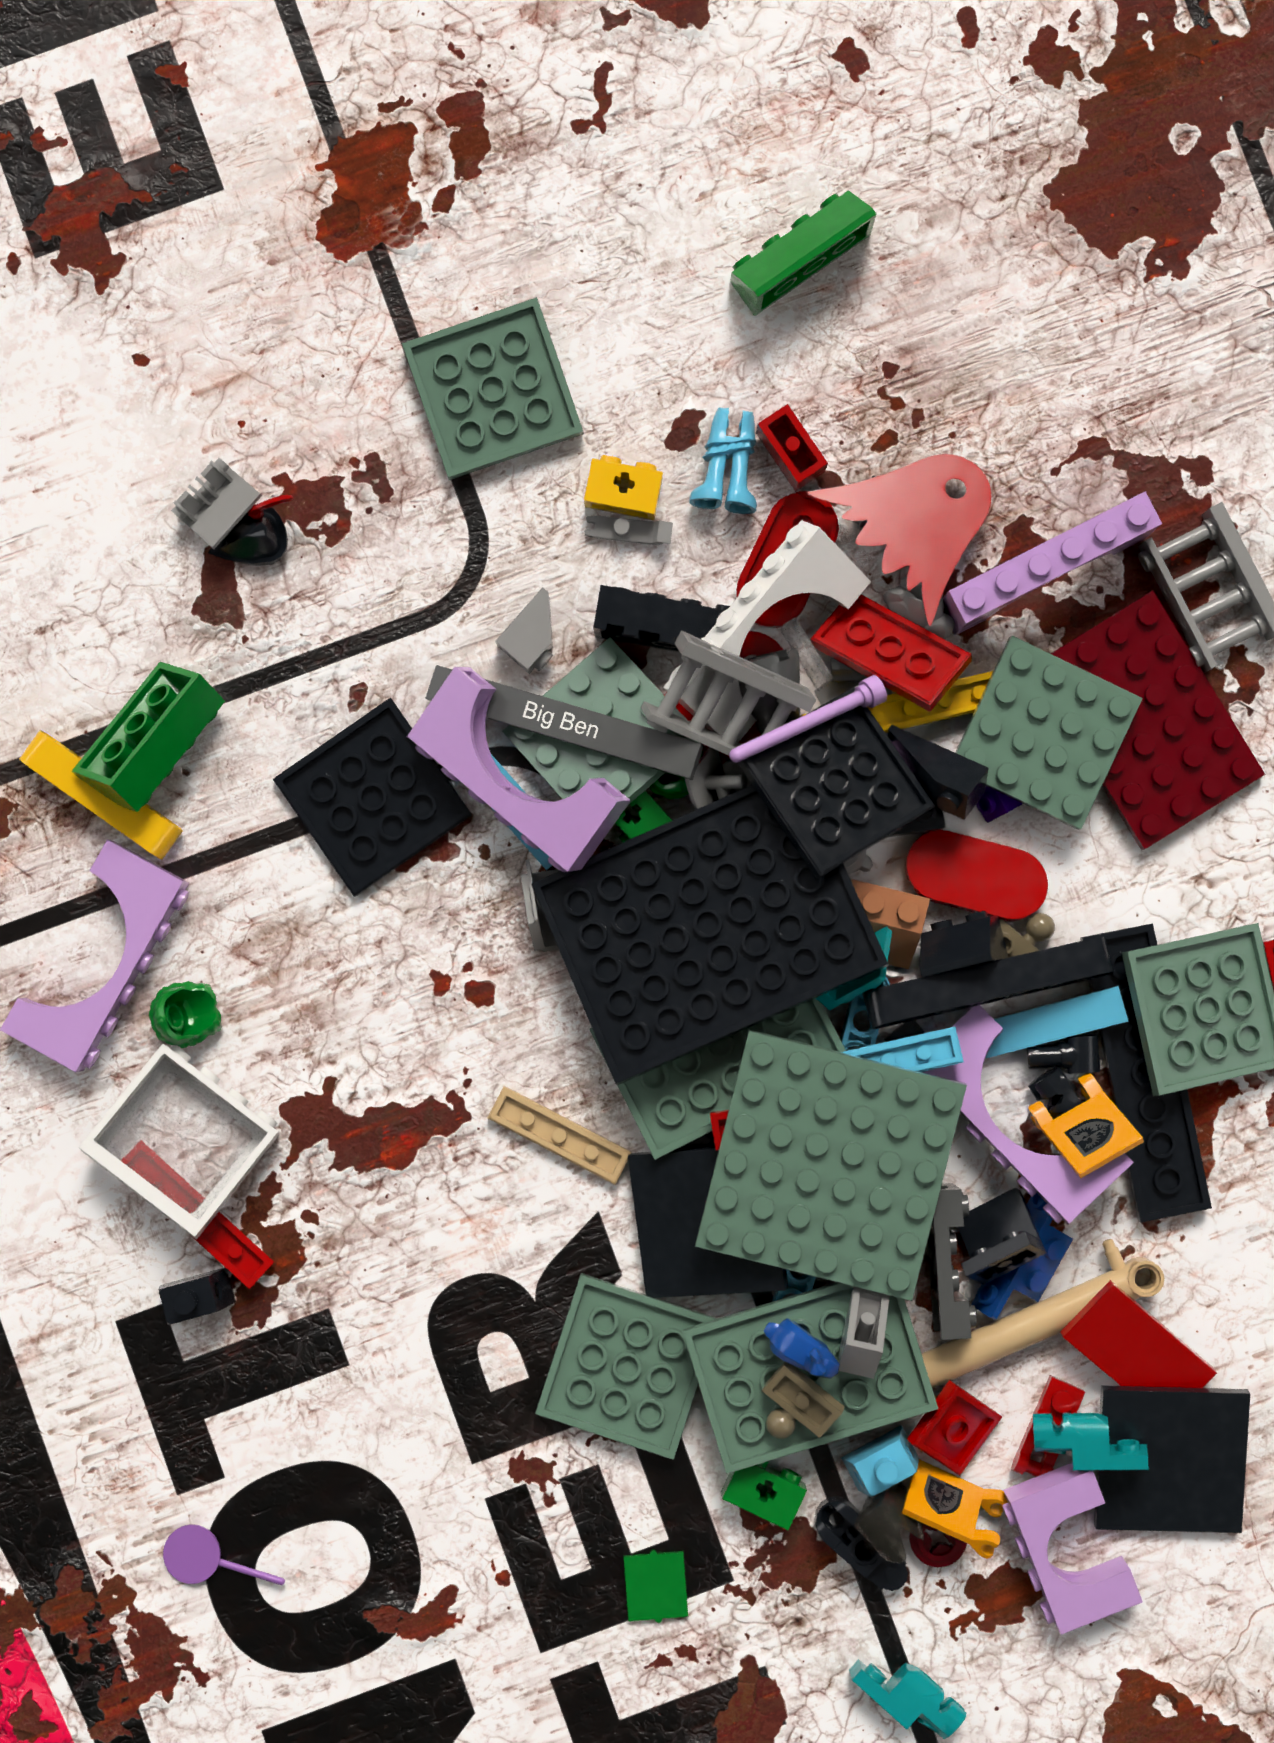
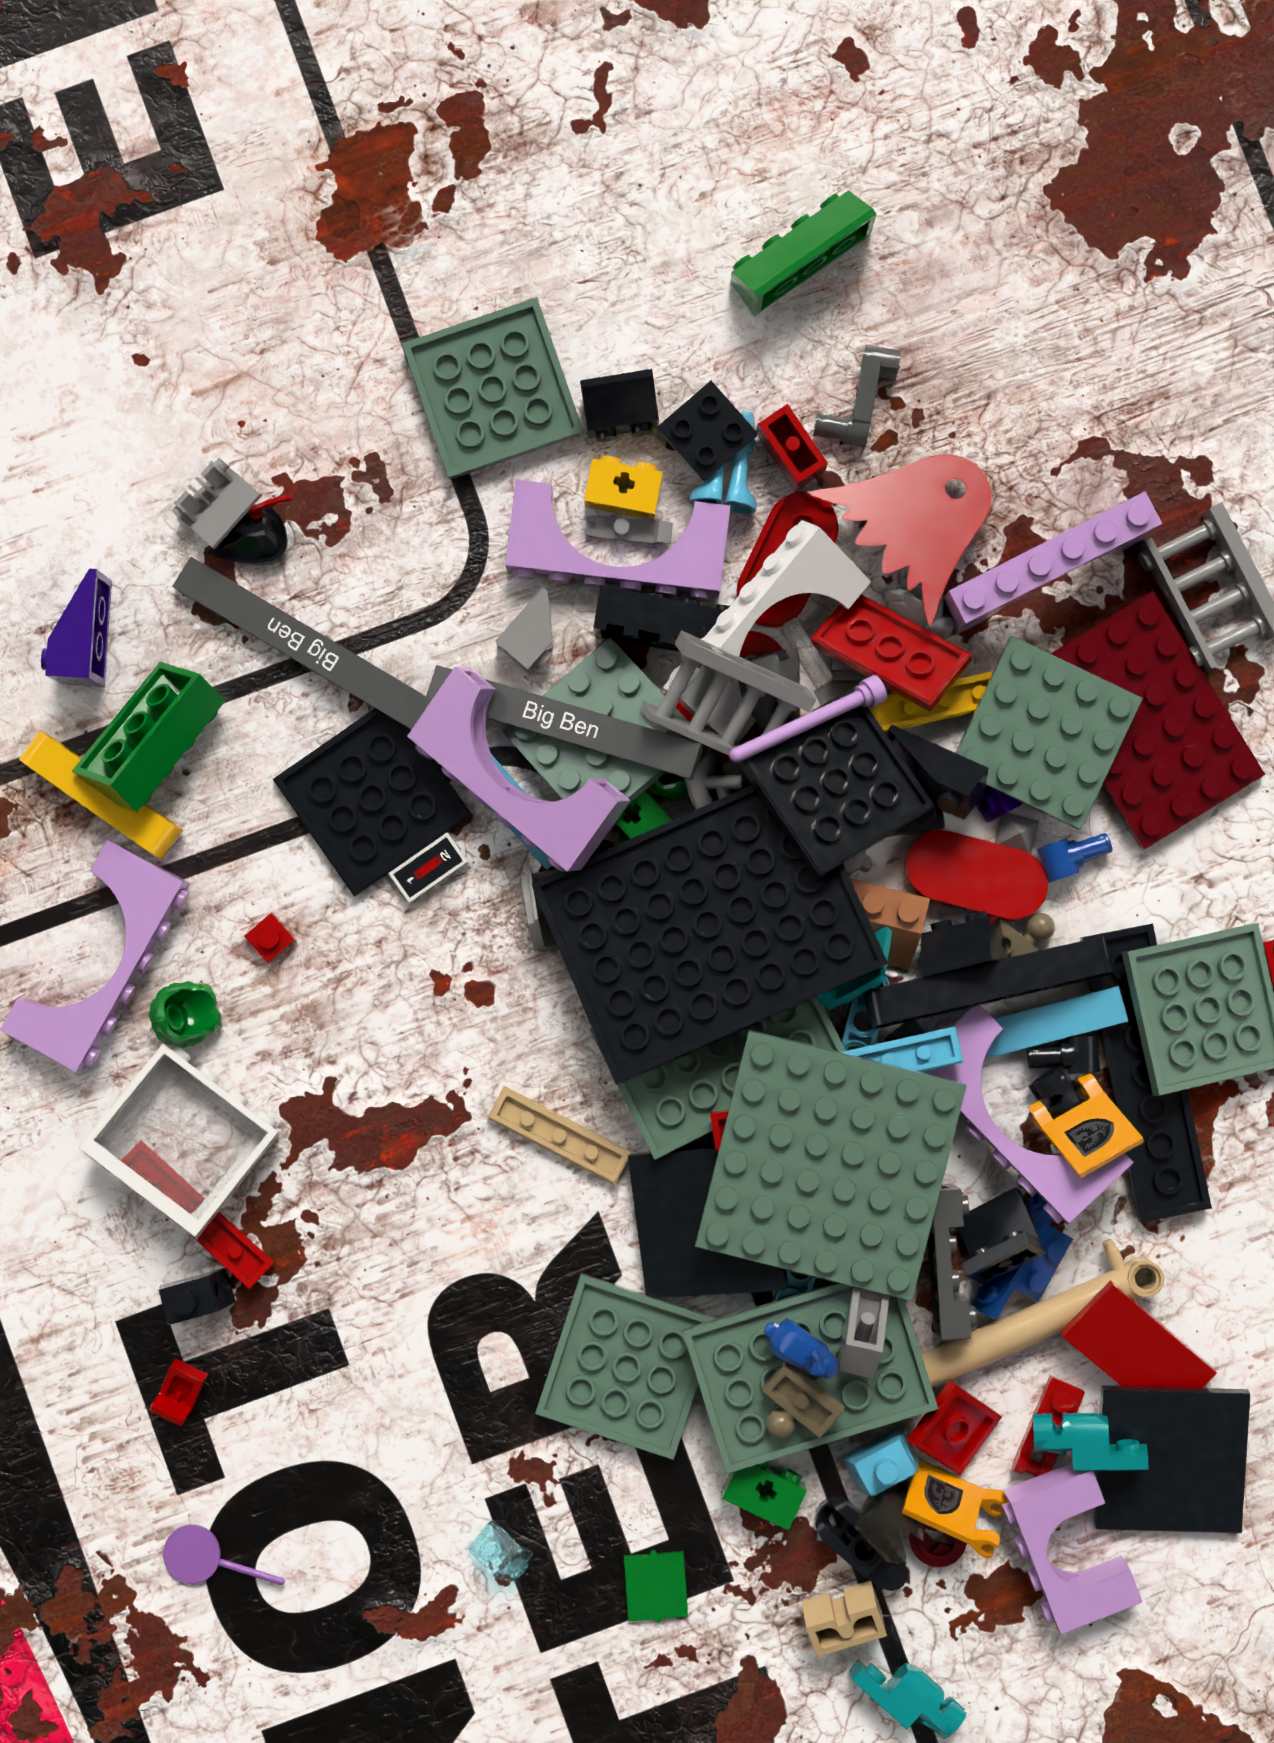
(80, 639): none -> dark purple slope
(179, 1392): none -> red bracket
(270, 937): none -> red plate
(301, 643): none -> dark grey tile
(428, 867): none -> tile
(500, 1553): none -> clear light blue bracket
(620, 405): none -> black slope
(688, 566): none -> lavender arch
(706, 431): none -> black bracket
(844, 1620): none -> tan brick
(876, 365): none -> dark grey beam
(1017, 832): none -> light grey slope
(1066, 856): none -> blue pin

